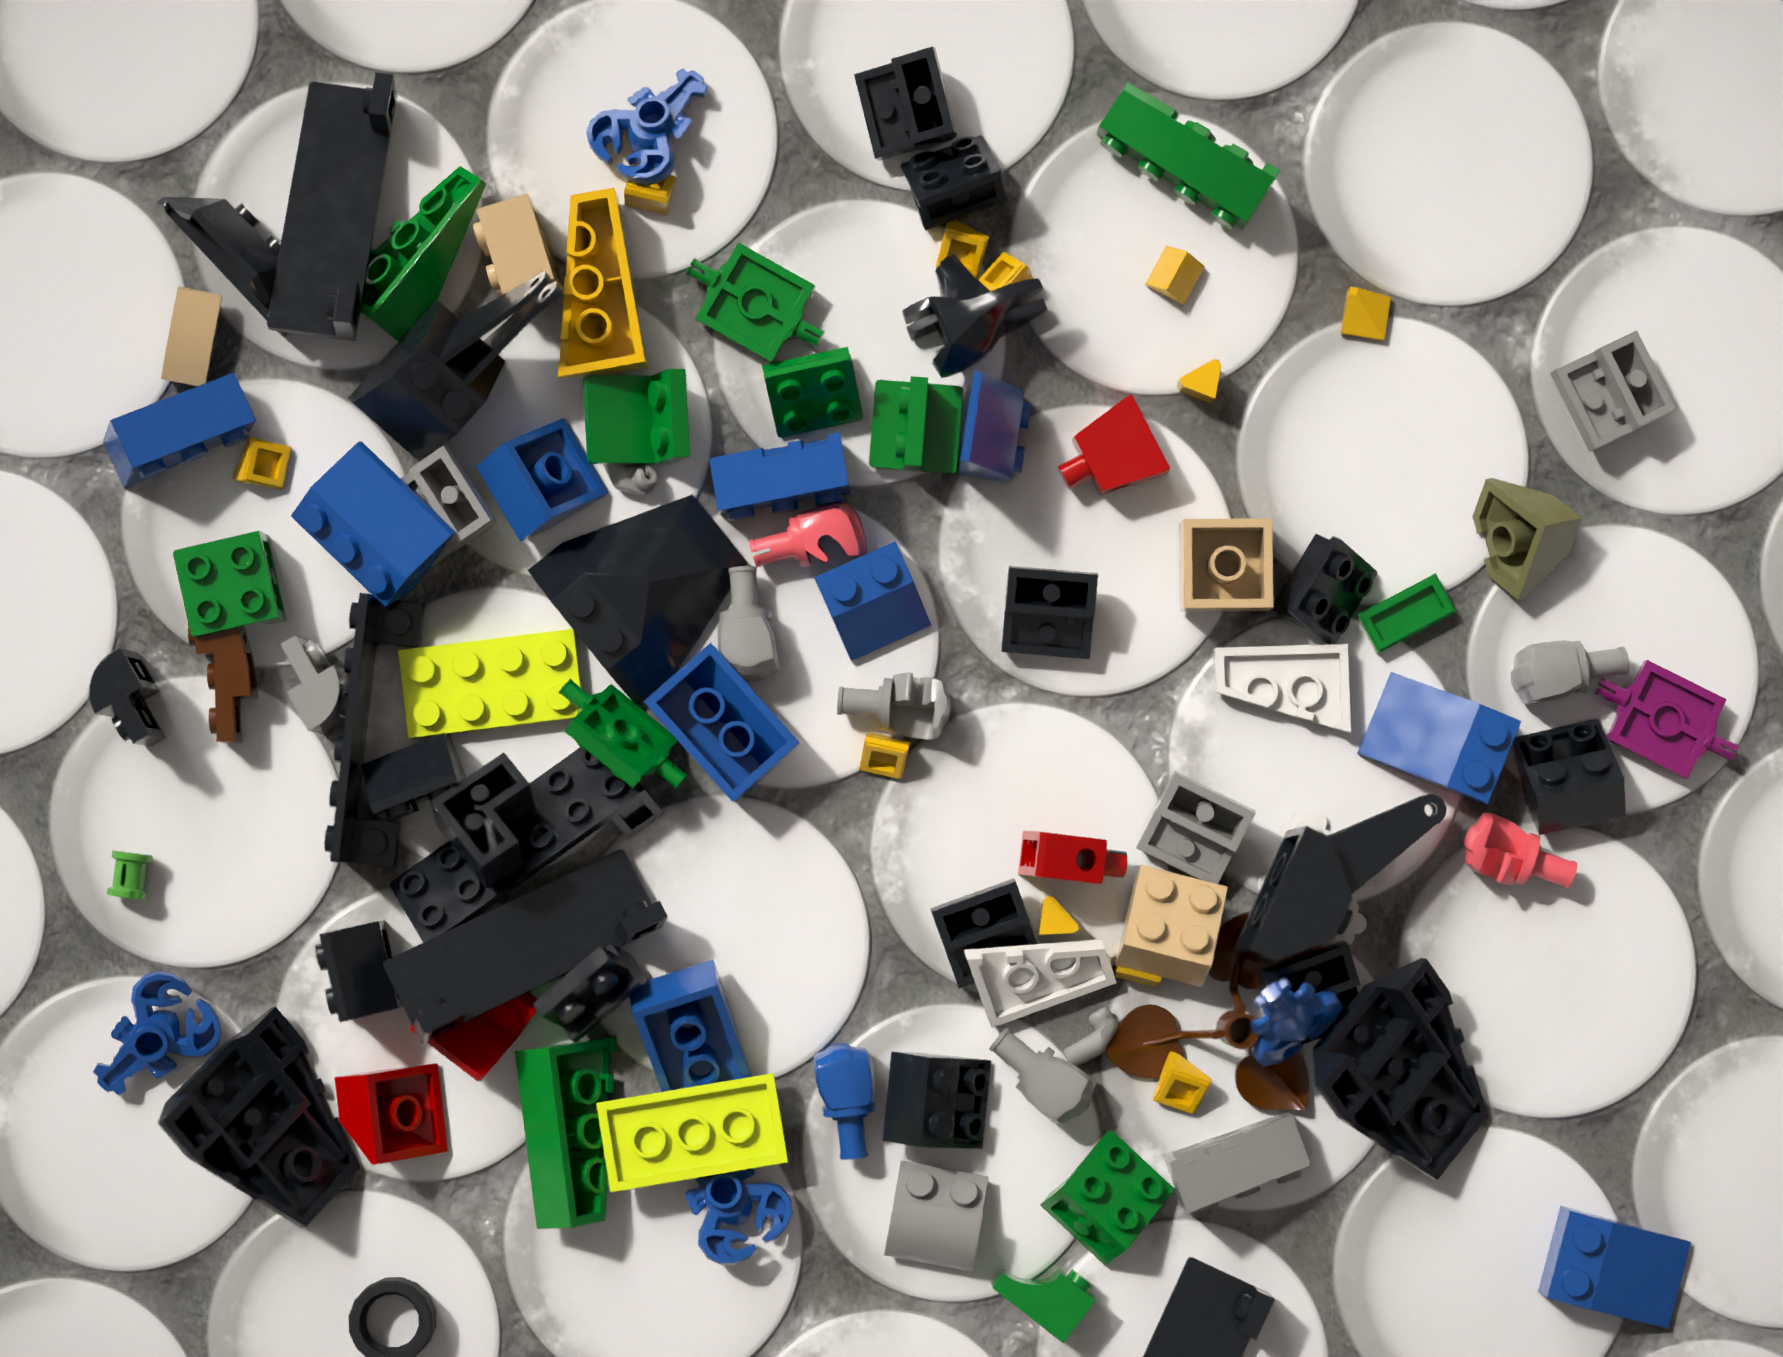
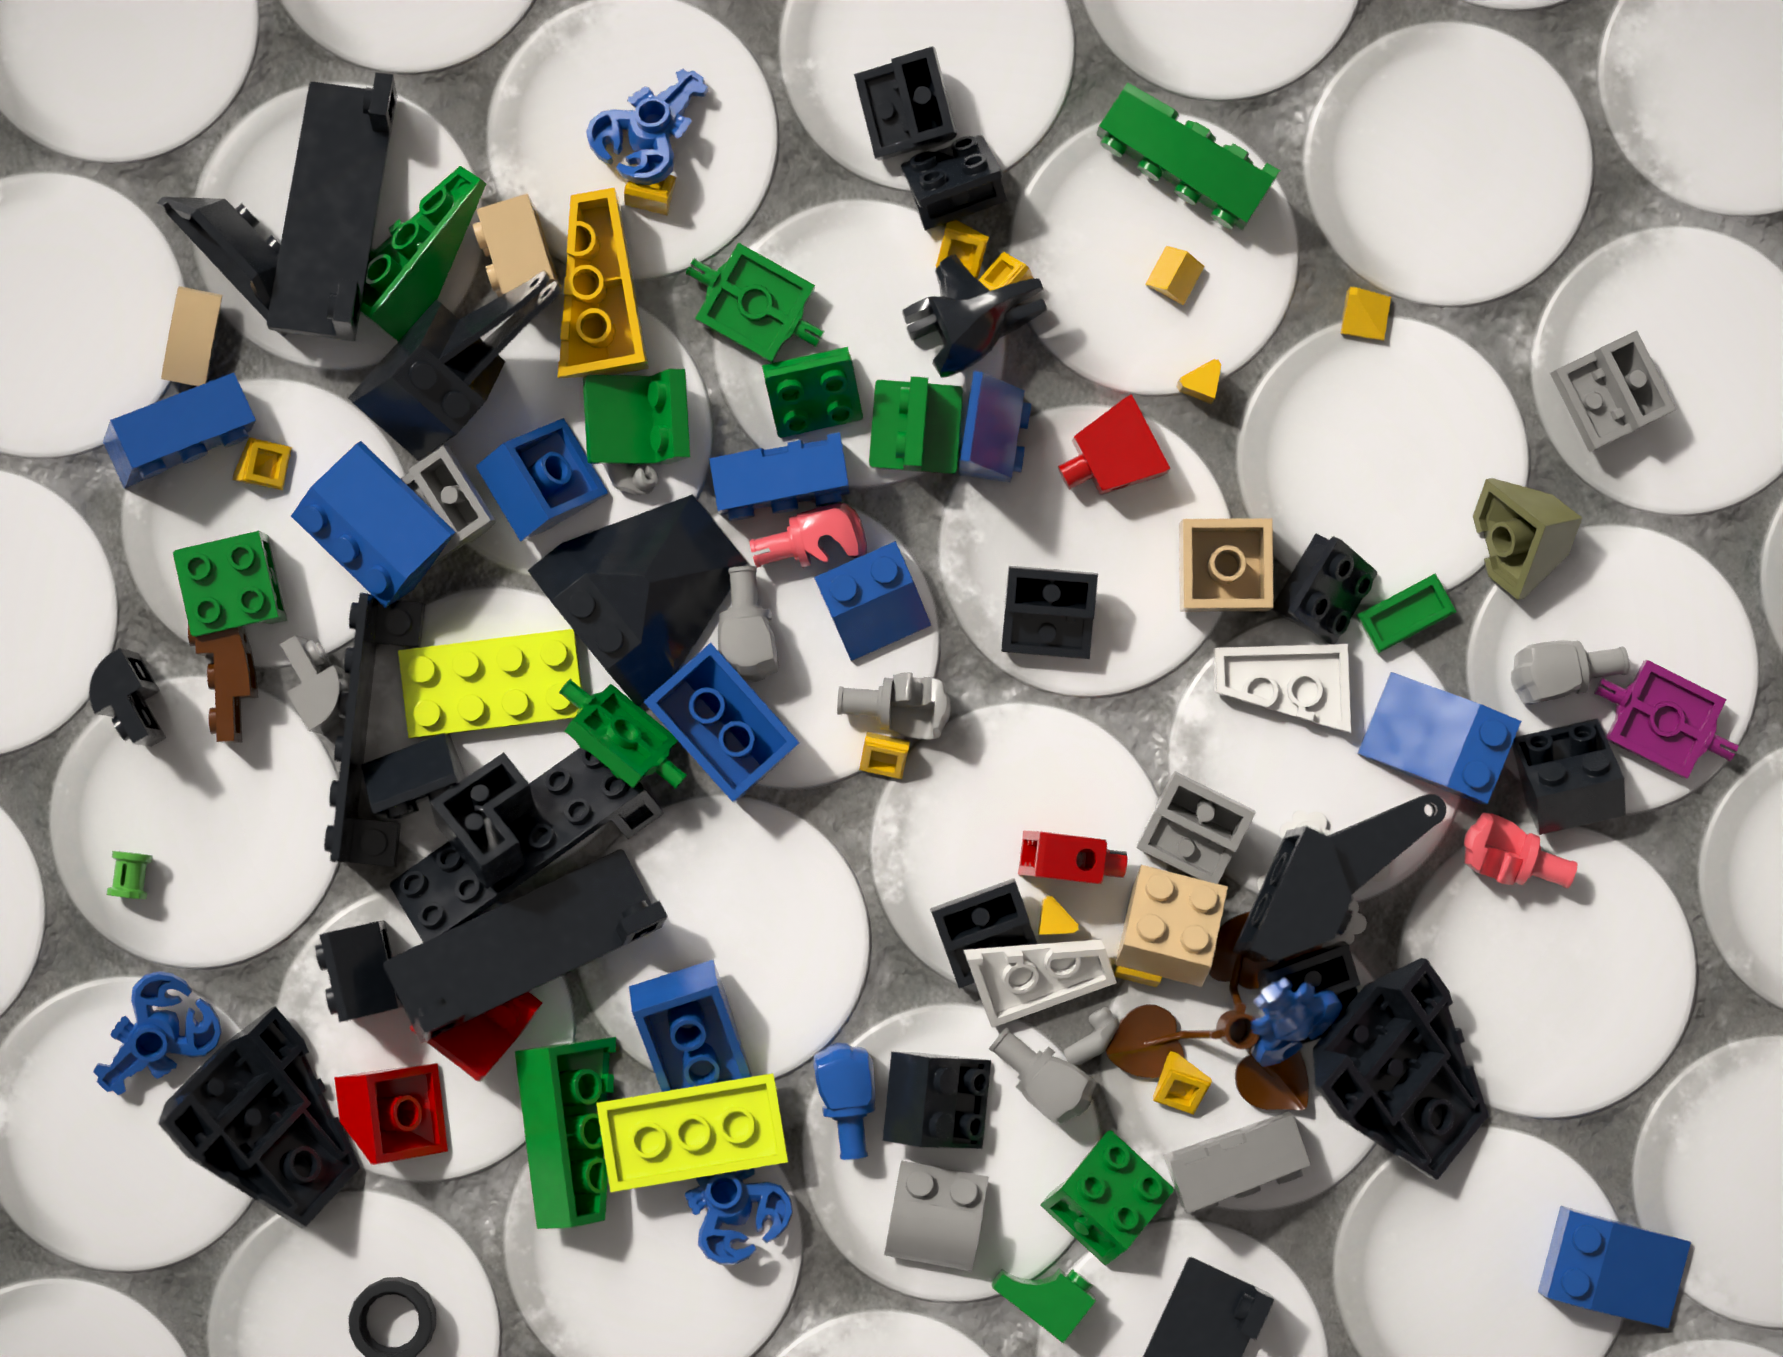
(591, 991): black brick -> none

